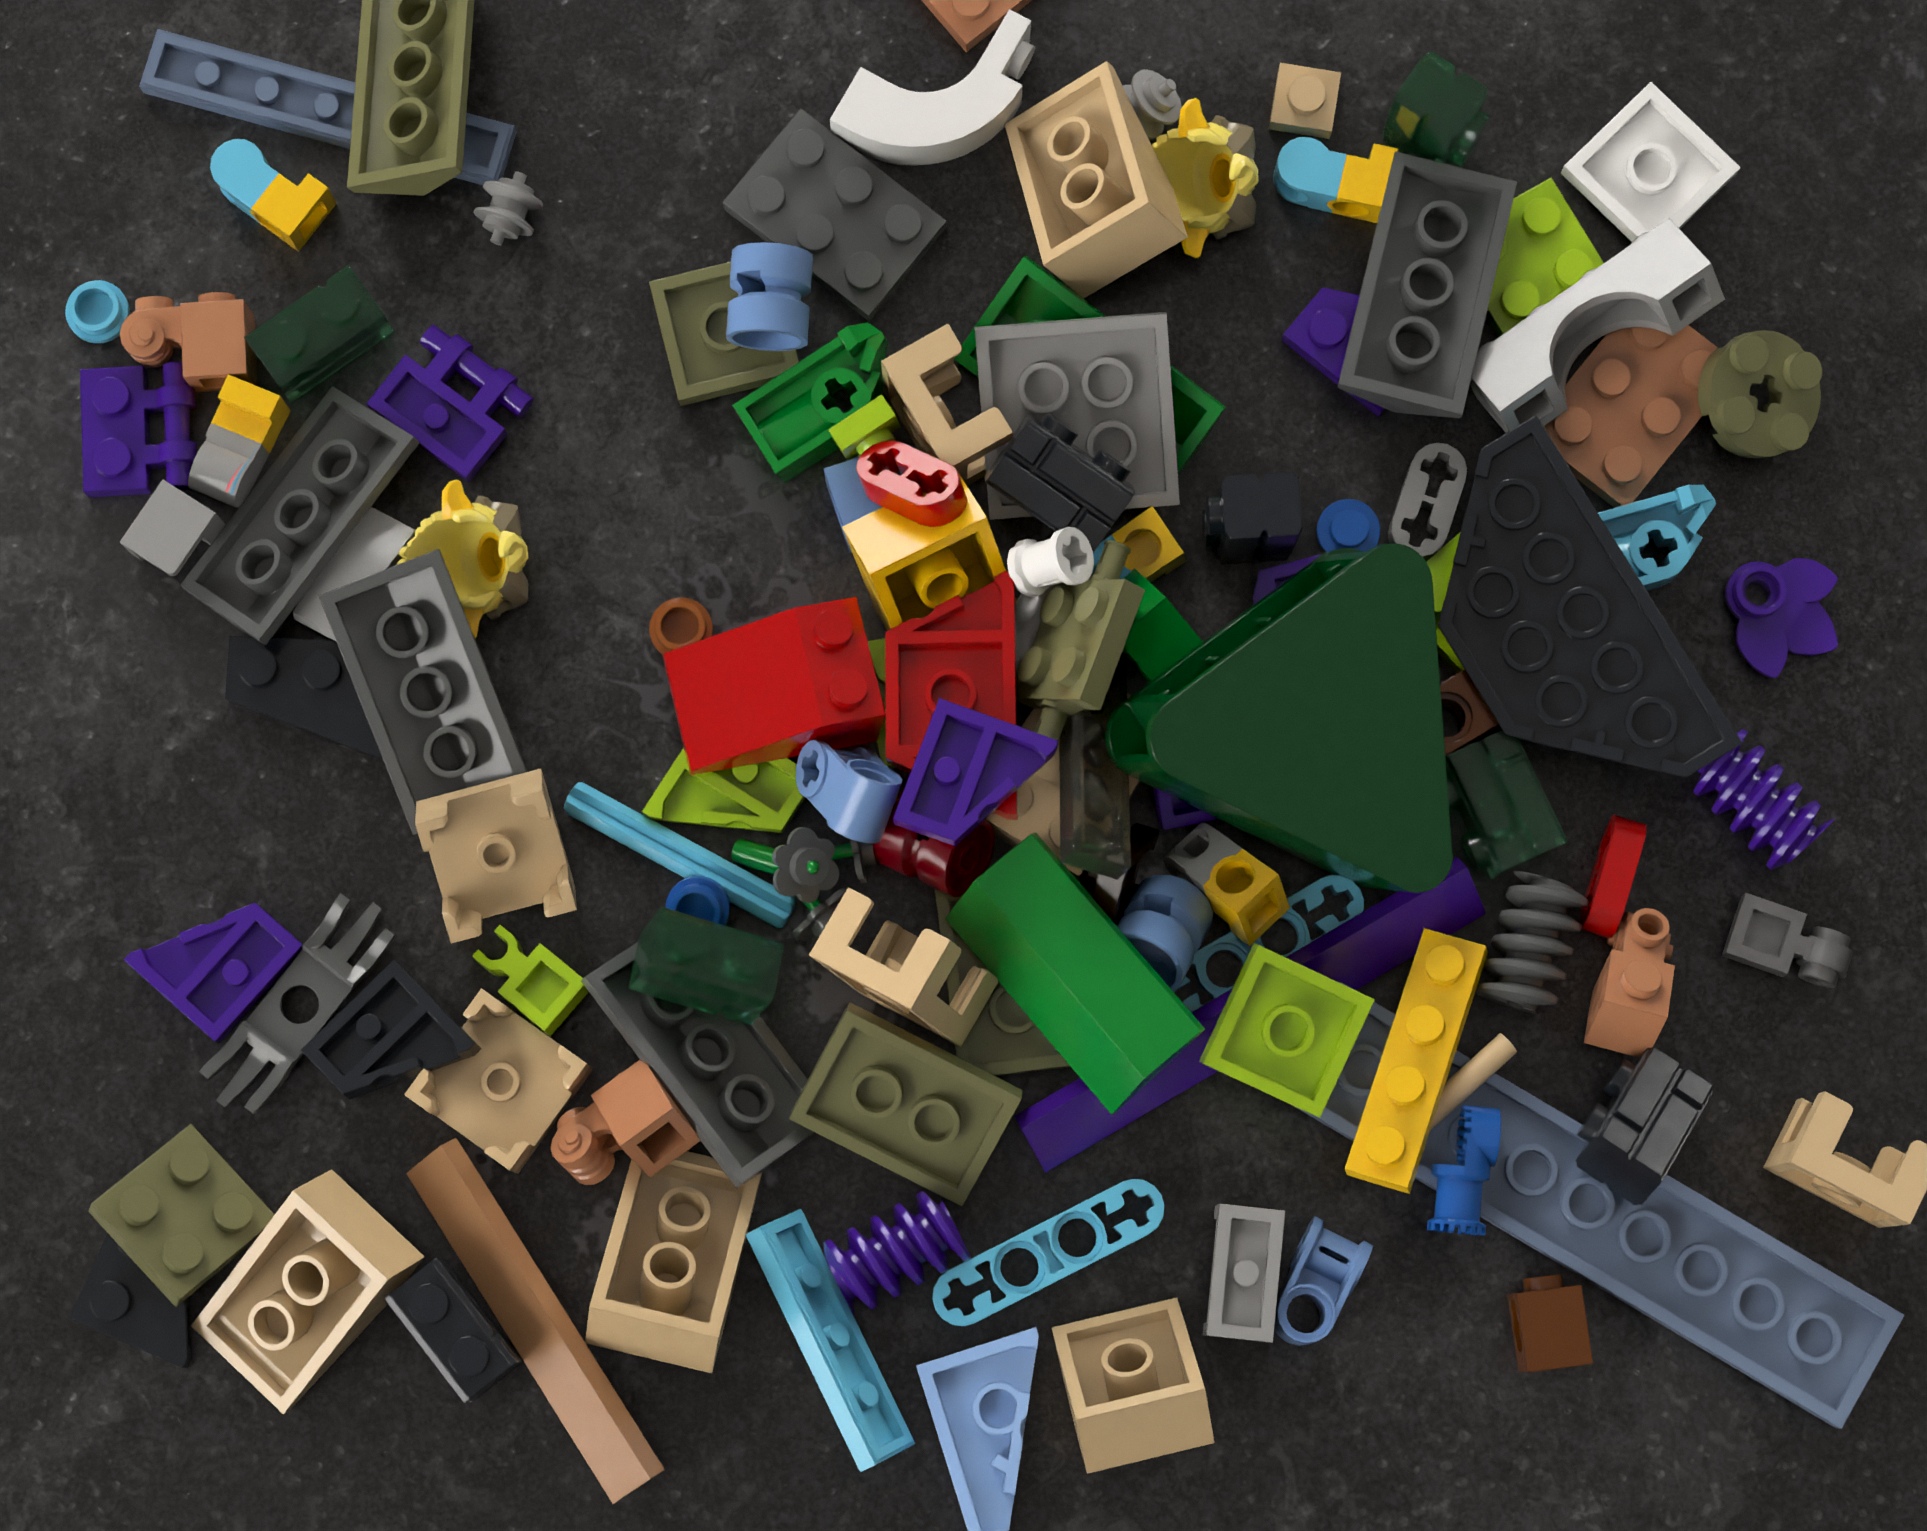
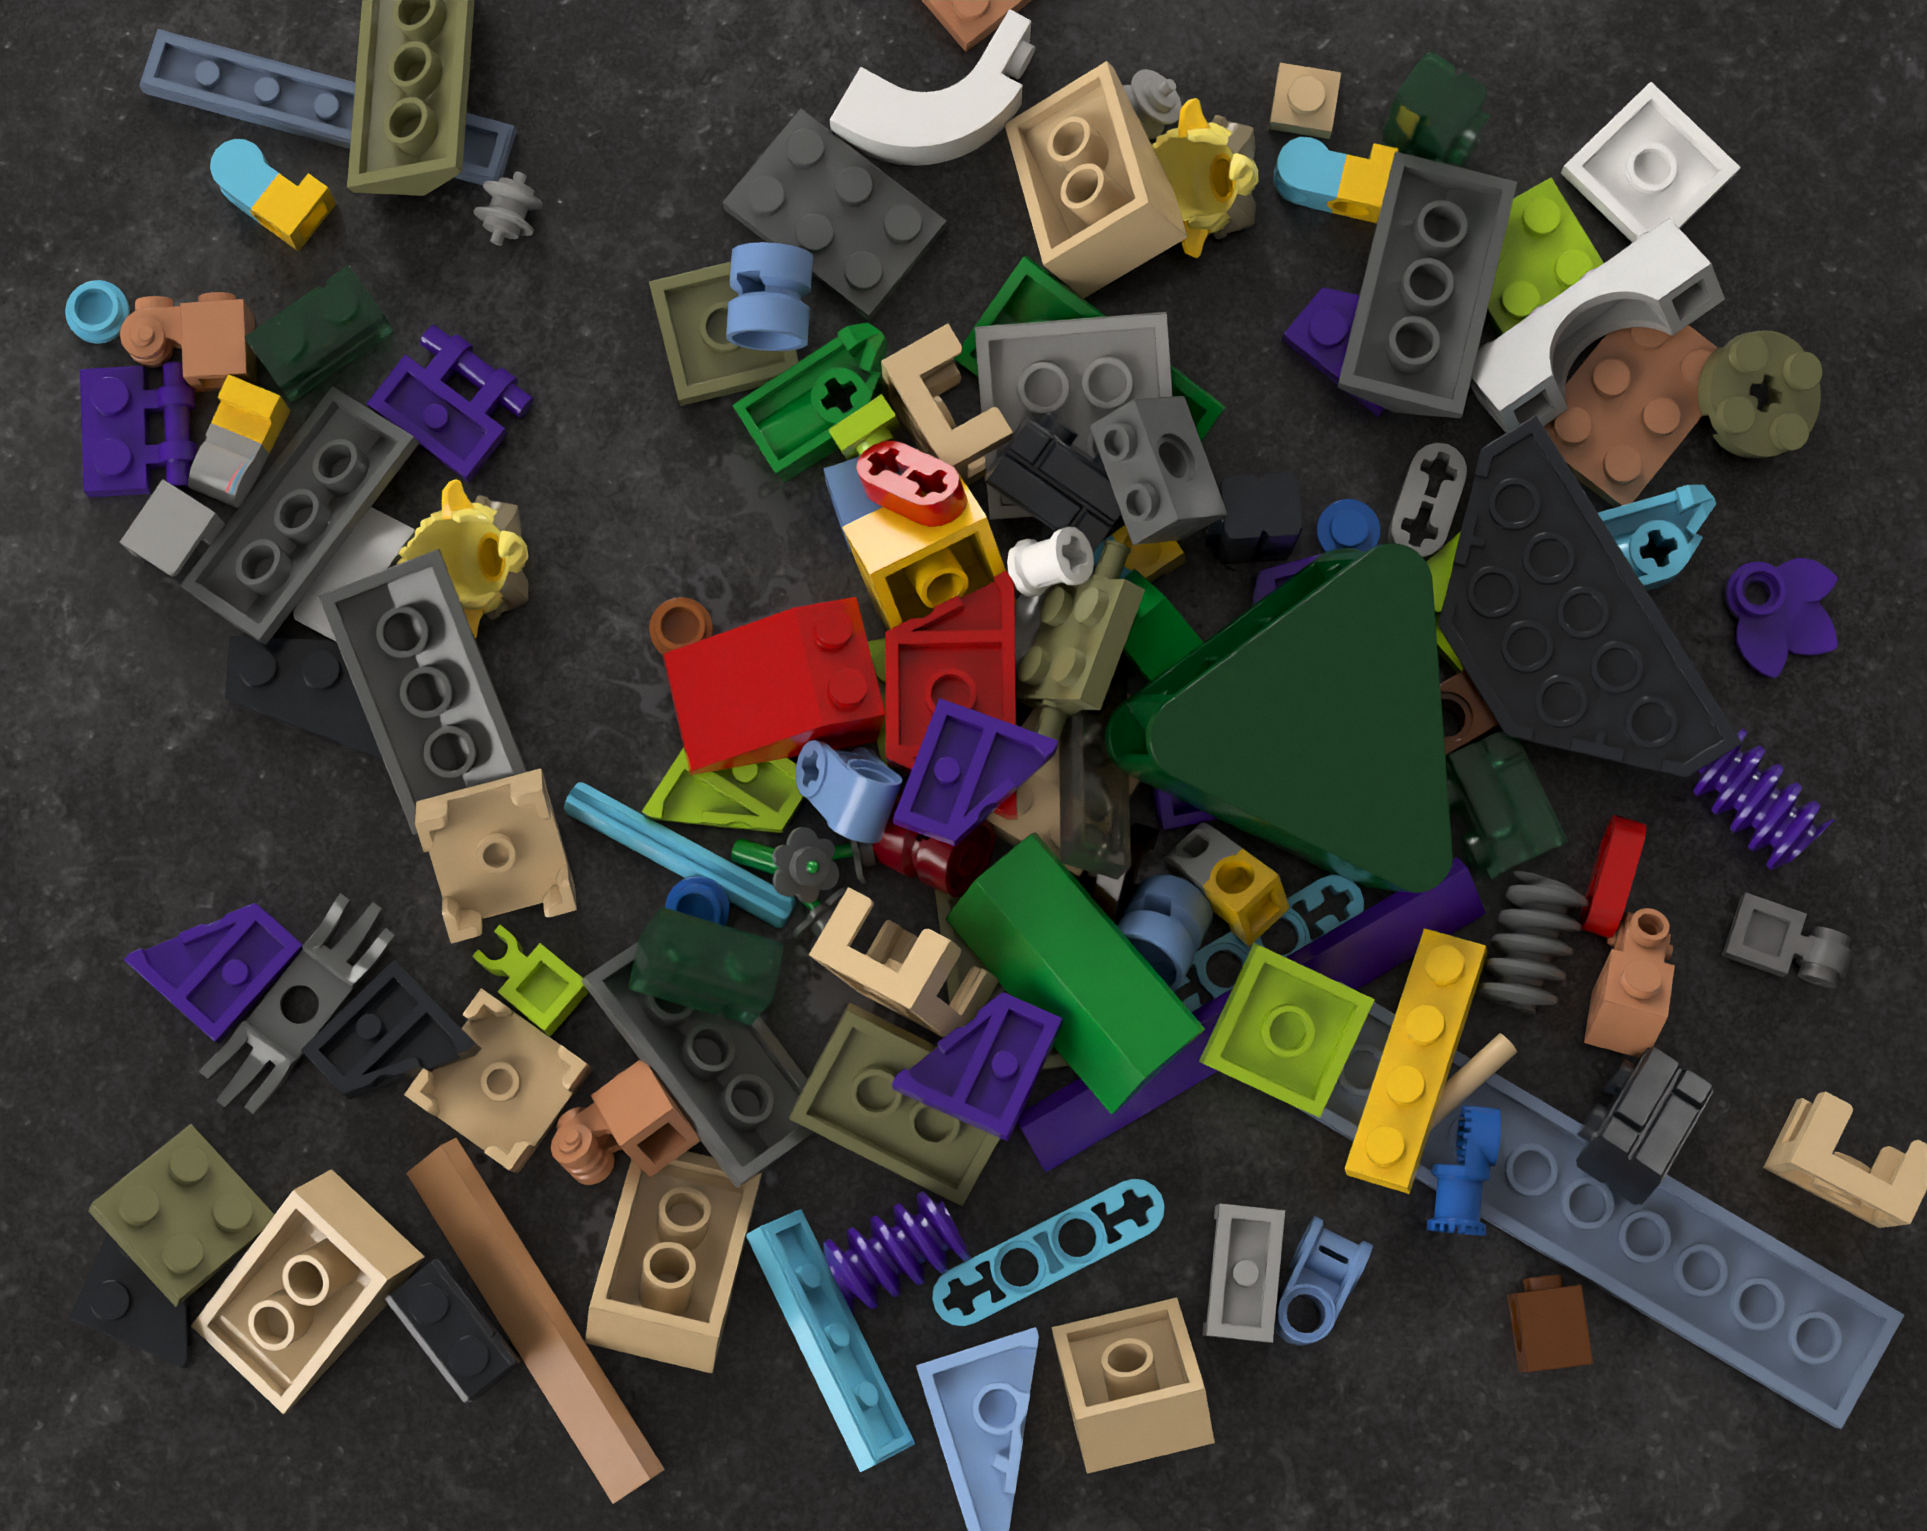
(986, 1066): none -> dark purple wing
(1158, 470): none -> dark grey brick

